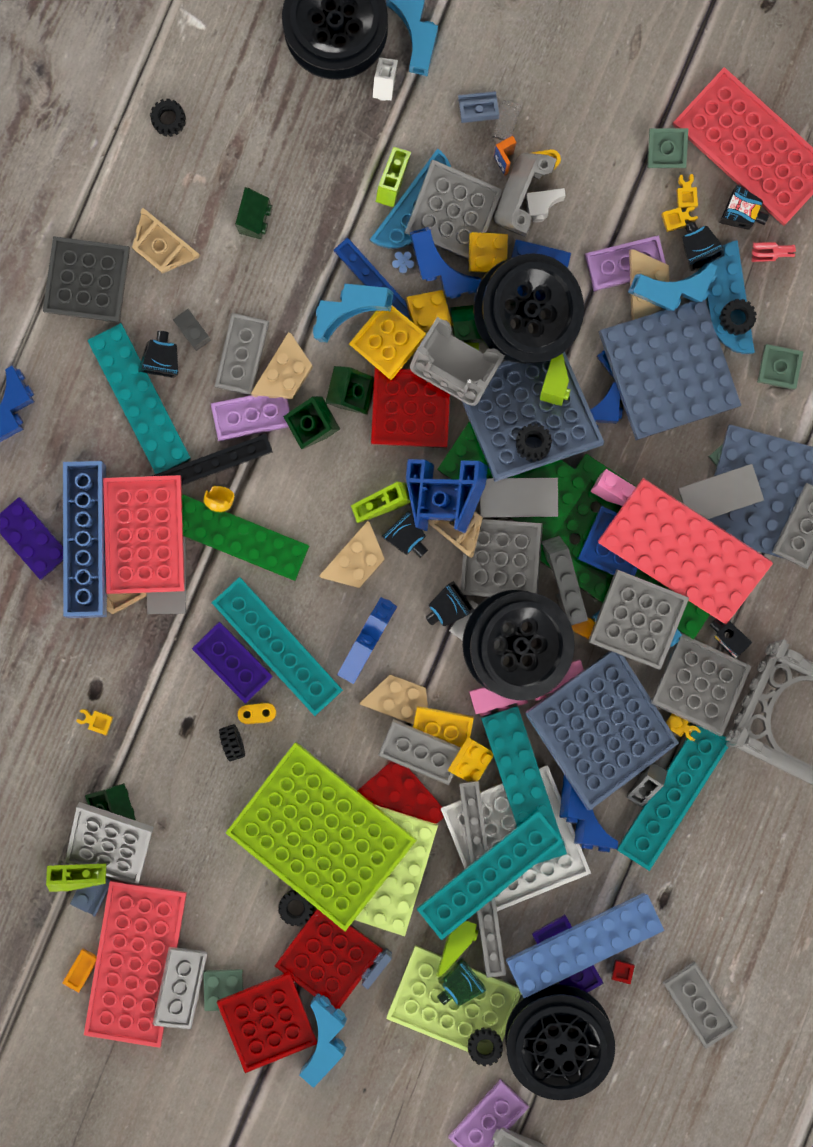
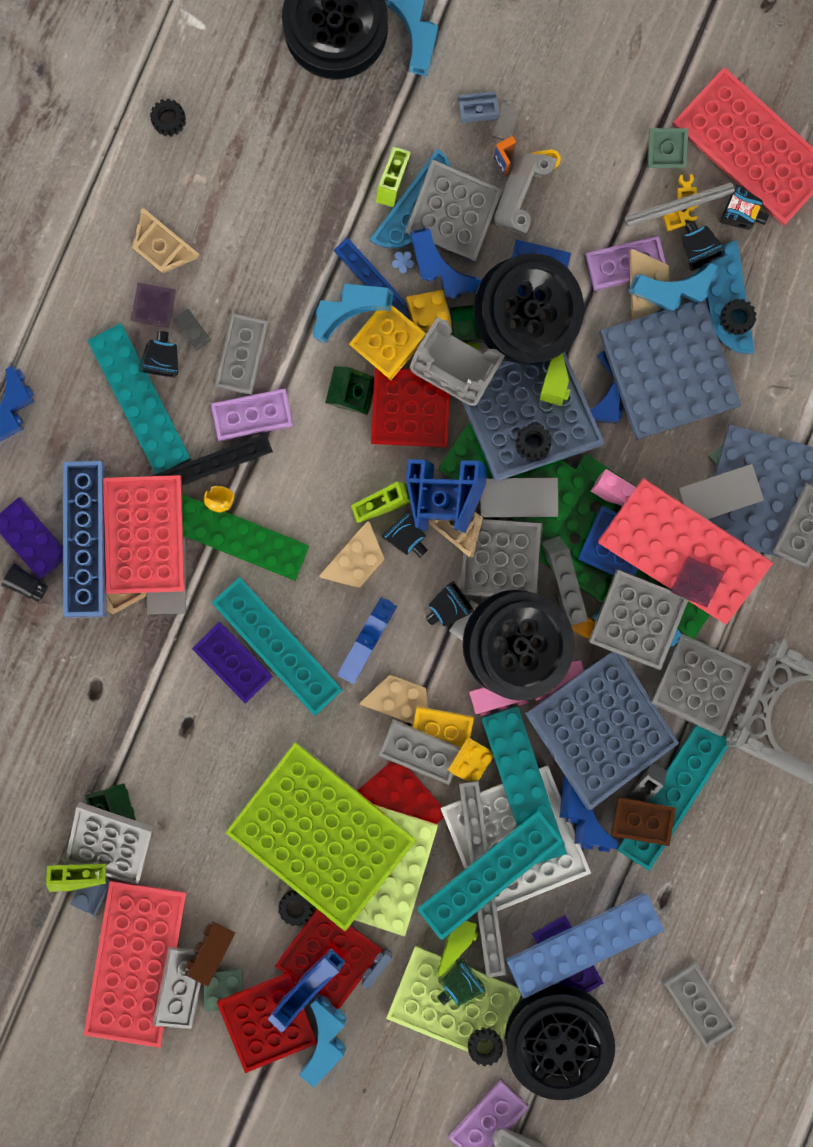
(24, 583): none -> black plant
(80, 970): light orange tile -> none
(86, 279): dark grey plate -> none
(97, 722): yellow plate -> none
(153, 305): none -> clear purple plate
(209, 953): none -> reddish brown brick
(232, 742): black tyre -> none
(253, 214): dark green slope -> none
(256, 712): yellow plate -> none
(285, 371): tan wing -> none
(307, 987): none -> blue arch
(311, 422): dark green slope -> none
(384, 79): white arch -> none
(486, 250): yellow plate -> none
(540, 202): white arch -> none
(622, 971): red plate -> none
(643, 821): none -> reddish brown plate
(679, 204): none -> light grey axle
(680, 726): yellow plate -> none
(697, 581): none -> plate
(736, 644): black torso -> none
(771, 251): coral arm -> none
(780, 367): sand green plate -> none

